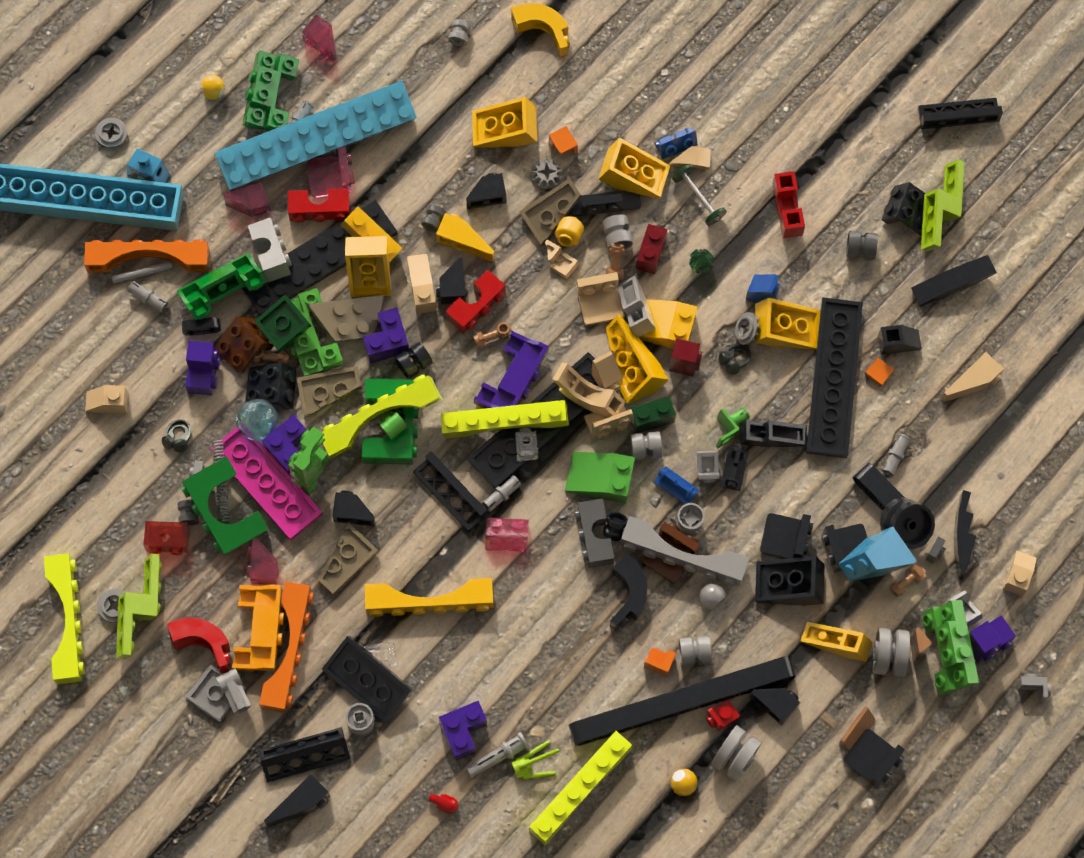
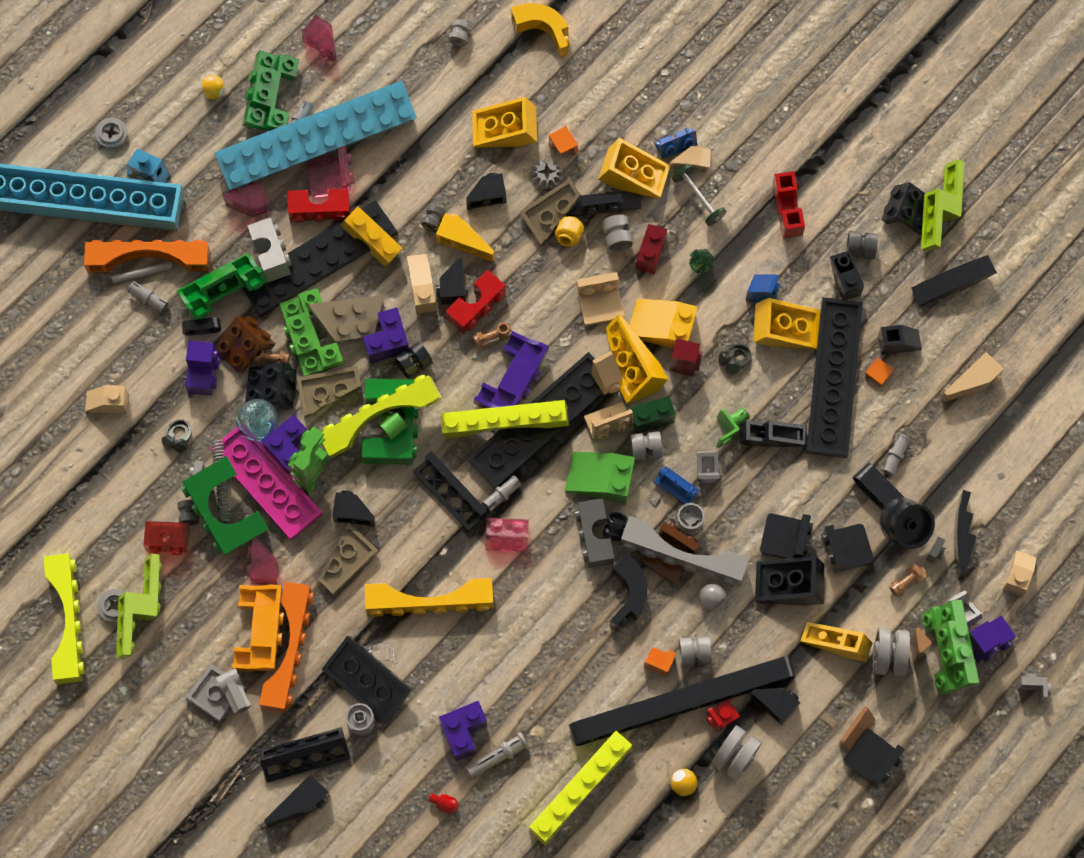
(203, 633): arch -> none
(282, 323): dark green plate -> none
(368, 266): yellow slope -> none
(523, 765): lime plant -> none
(526, 451): clear brick -> none
(560, 261): tan slope -> none
(591, 397): tan arch -> none
(616, 251): medium nougat bar -> none
(636, 307): light grey slope -> none
(734, 468): black hinge -> none
(742, 334): light grey gear -> none
(846, 275): none -> black slope
(877, 556): dark azure slope -> none
(958, 116): black fence -> none

